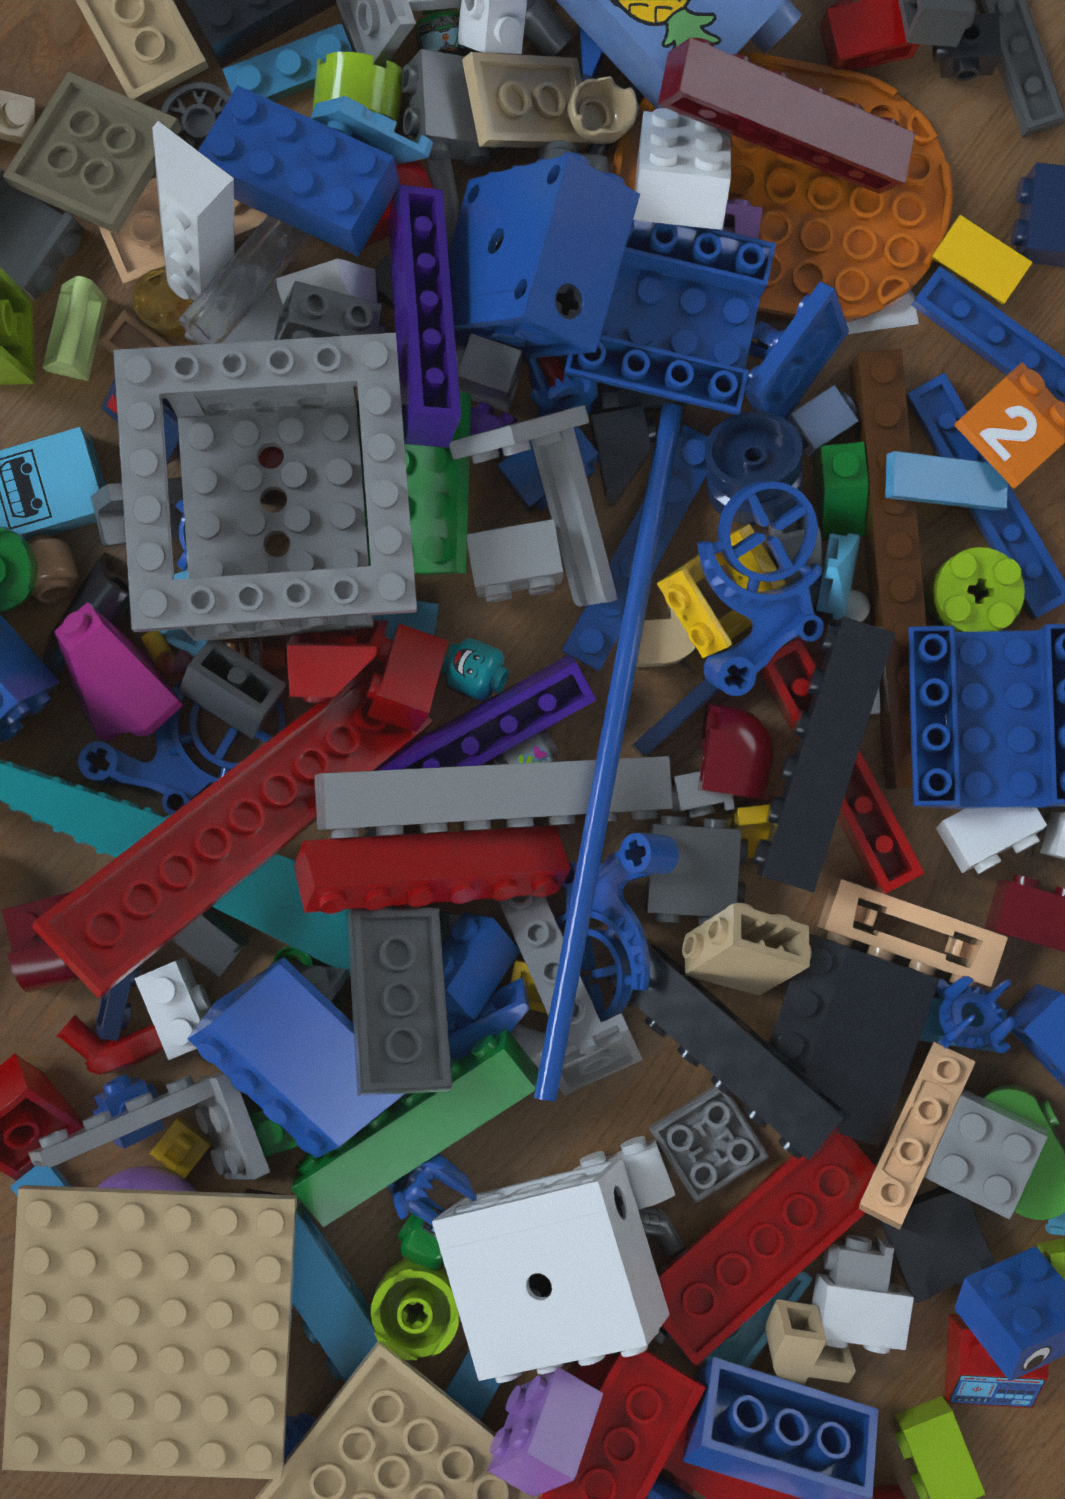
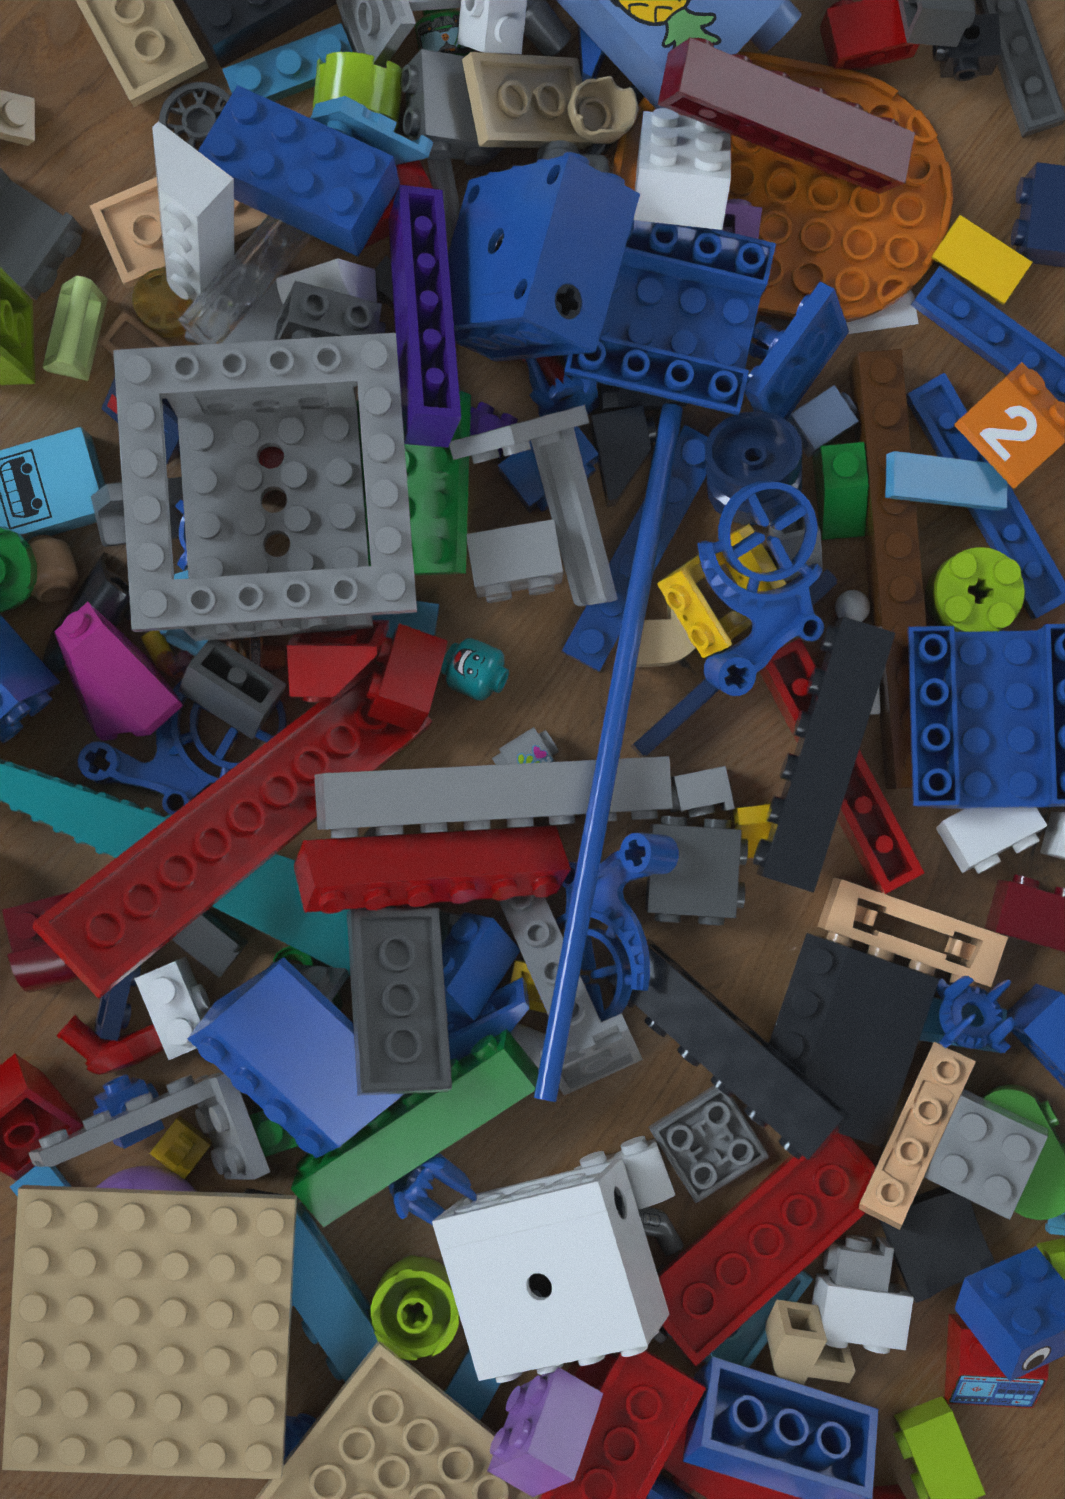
(89, 152): dark tan plate -> none
(420, 1243): green head -> none
(489, 371): light grey brick -> none
(500, 720): dark purple brick -> none
(735, 753): dark red brick -> none
(747, 949): tan brick -> none
(838, 575): medium azure slope -> none

